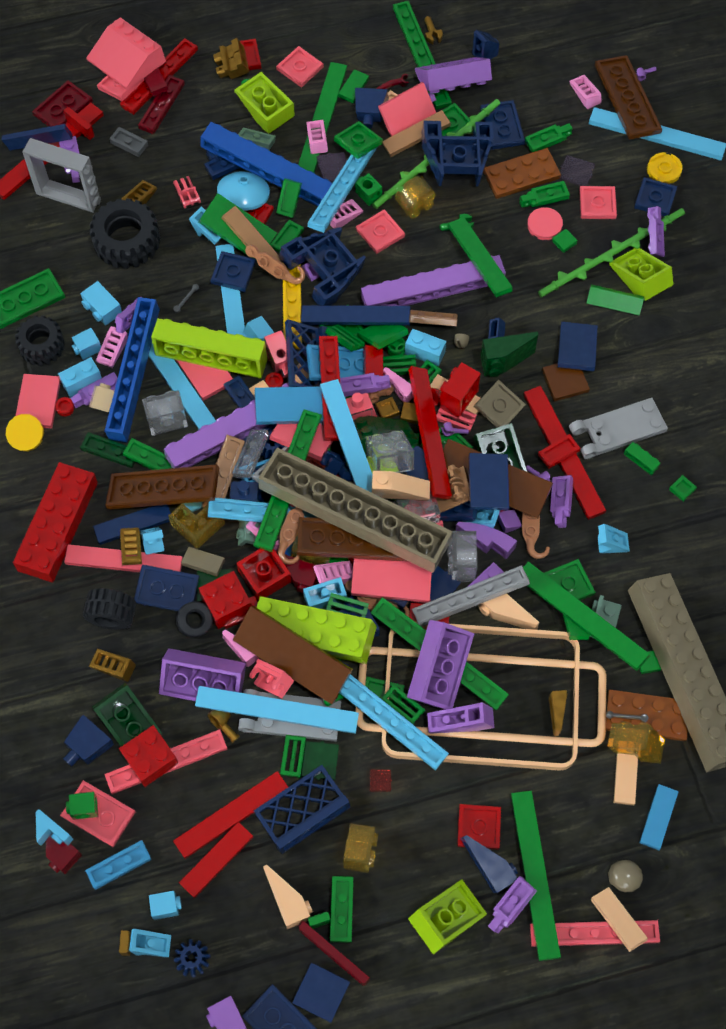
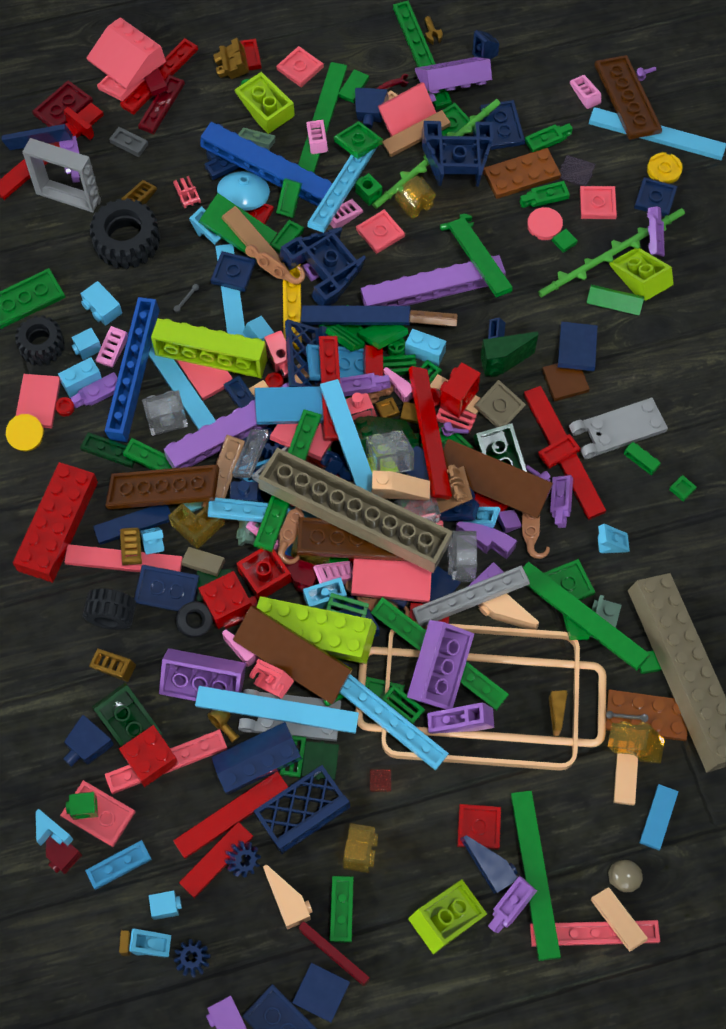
(101, 397): tan brick -> none
(124, 319): medium lavender hinge -> none
(235, 859): none -> dark blue gear
(256, 758): none -> dark blue slope
(319, 920): green tile -> none
(331, 165): clear purple piece -> none
(461, 340): dark tan hinge -> none
(488, 481): dark blue tile -> none

